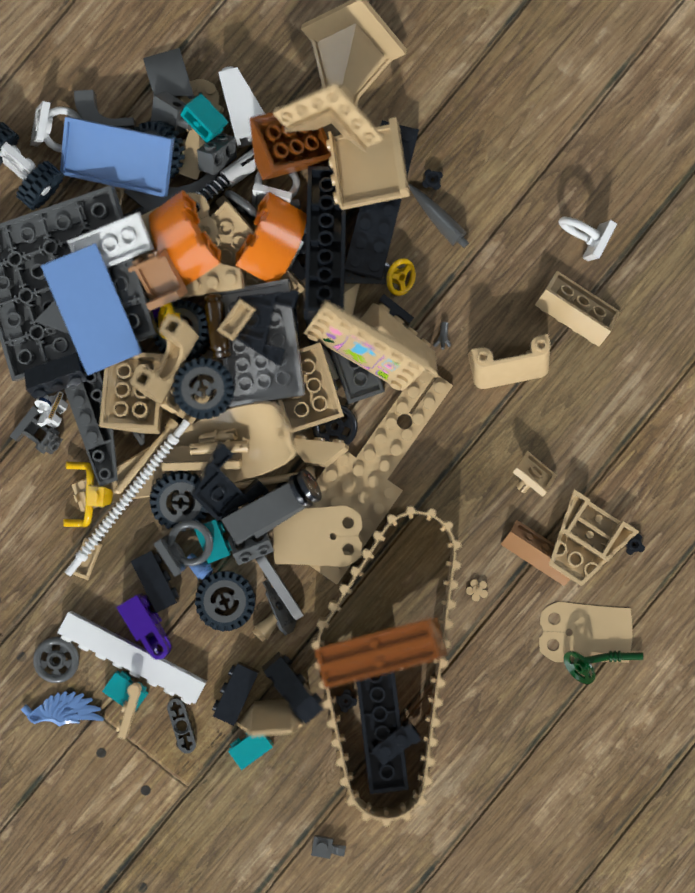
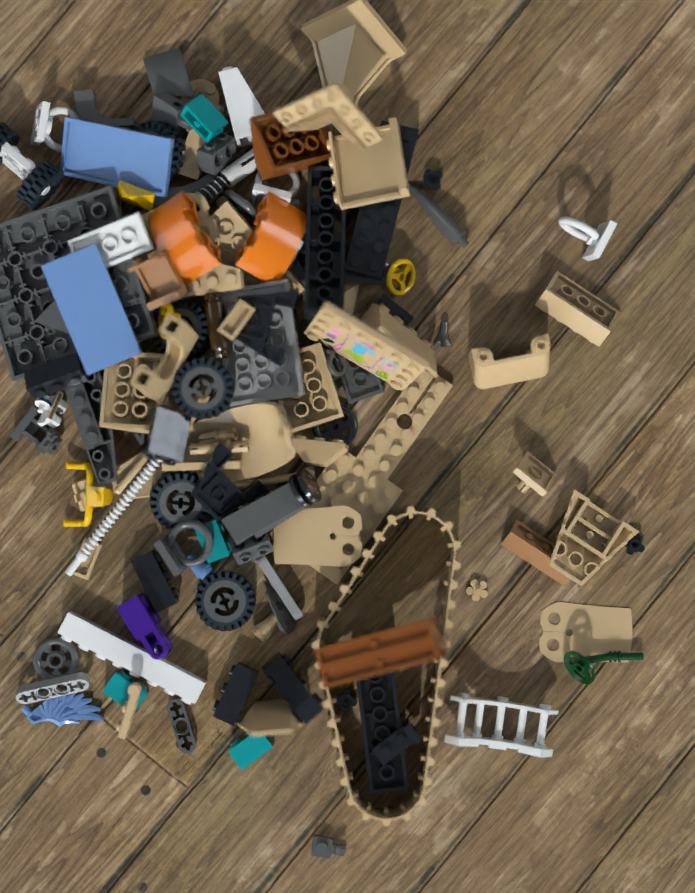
(30, 692): none -> light grey beam
(135, 195): none -> yellow slope
(166, 436): none -> panel
(330, 355): none -> dark grey piece
(497, 742): none -> white fence

